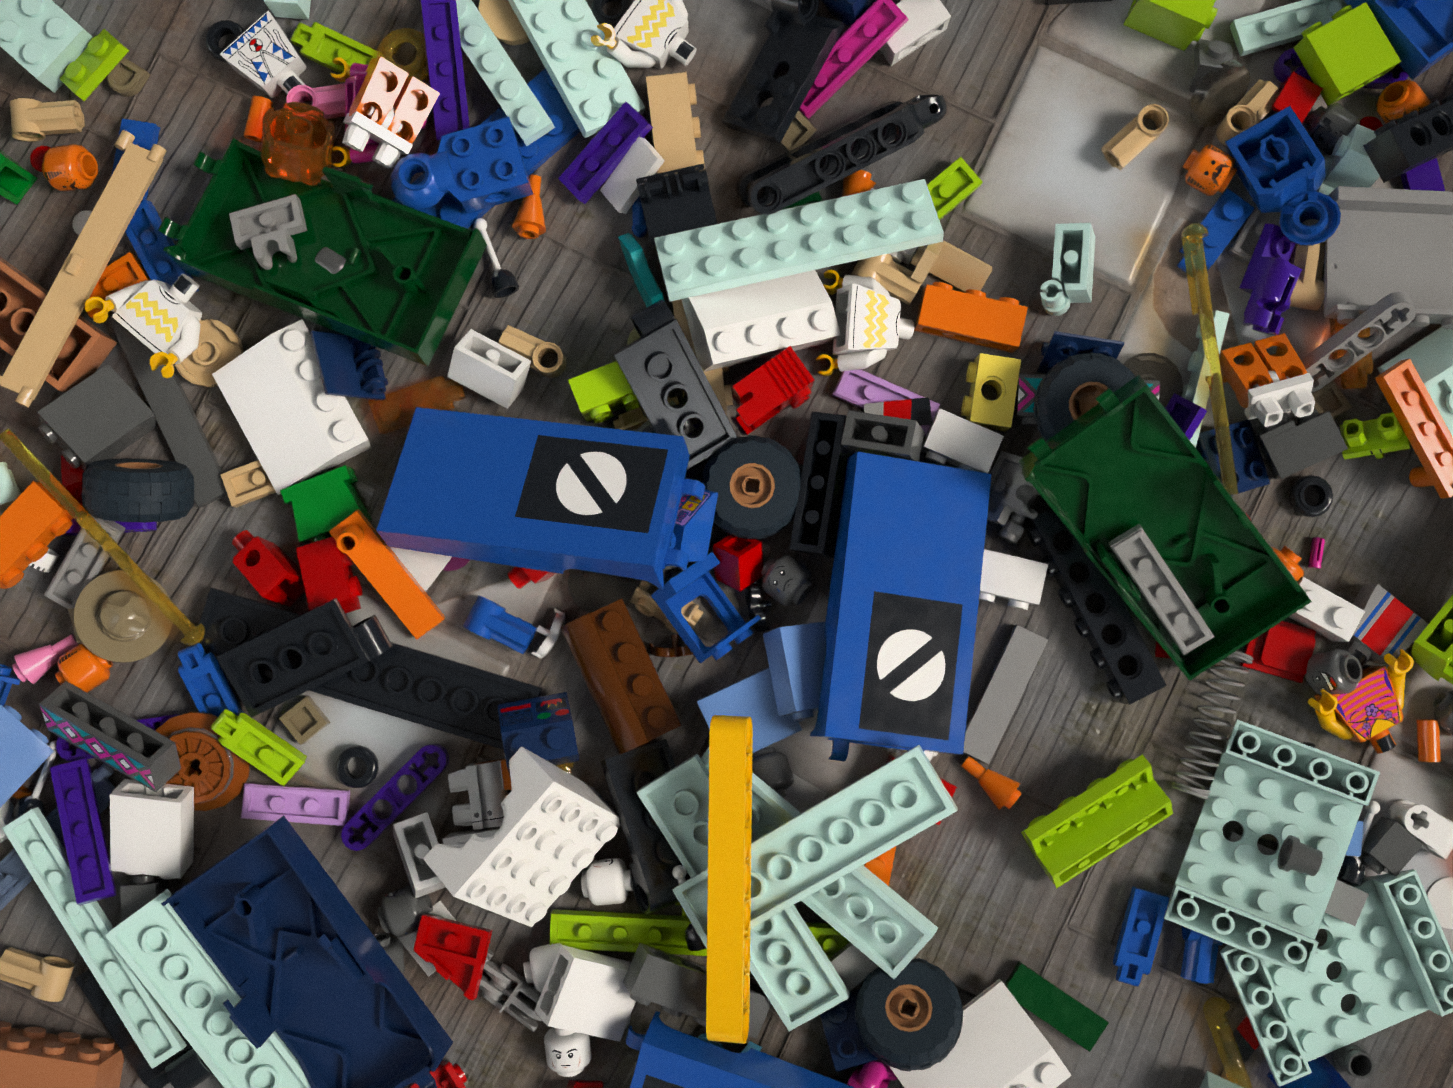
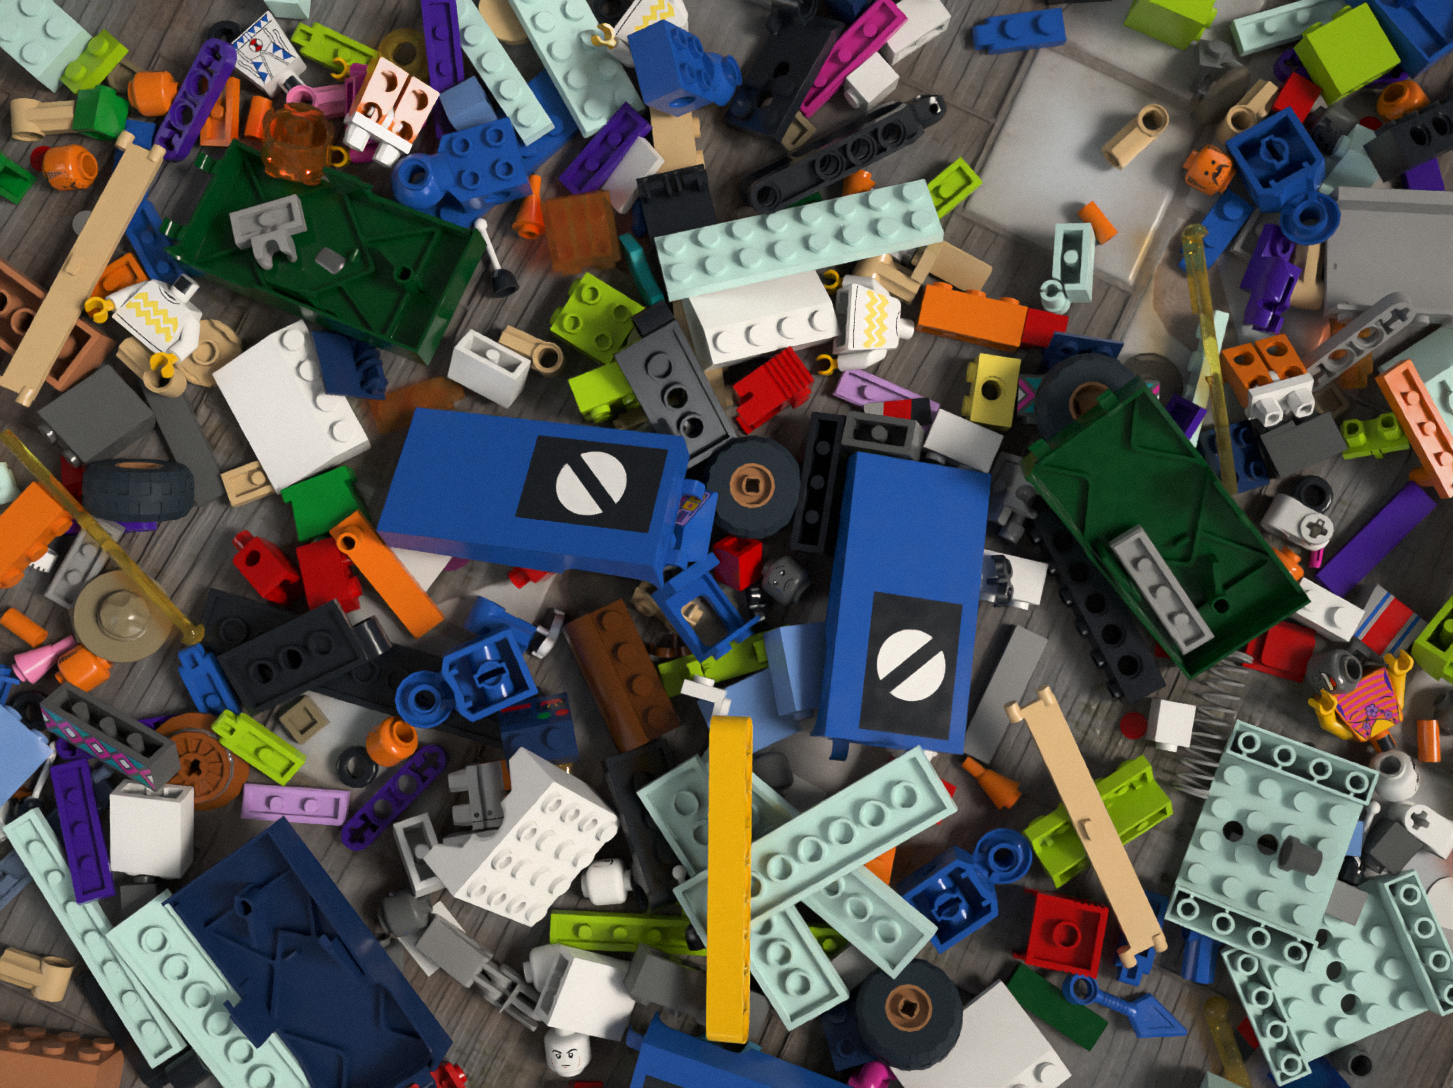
(21, 704): none -> black piece
(23, 627): none -> orange piece
(100, 113): none -> green brick
(137, 358): none -> tan piece
(153, 92): none -> orange head
(190, 97): none -> dark purple beam
(223, 120): none -> orange plate
(391, 741): none -> orange head
(454, 950): red wing -> none
(467, 105): none -> medium blue panel
(473, 679): none -> blue brick
(581, 231): none -> clear orange brick
(595, 319): none -> lime brick
(677, 72): none -> blue brick
(703, 688): none -> white bracket
(732, 664): none -> lime hinge
(870, 83): none -> white brick
(959, 885): none -> blue brick
(1005, 588): none -> black piece
(1020, 31): none -> blue hinge
(1040, 327): none -> red panel
(1065, 933): none -> red piece
(1091, 823): none -> tan piece
(1101, 225): none -> orange piece
(1133, 725): none -> red sticker
(1145, 1013): none -> blue piece
(1170, 724): none -> white brick
(1294, 521): none -> white piece
(1374, 539): none -> dark purple tile
(1397, 776): none -> white head

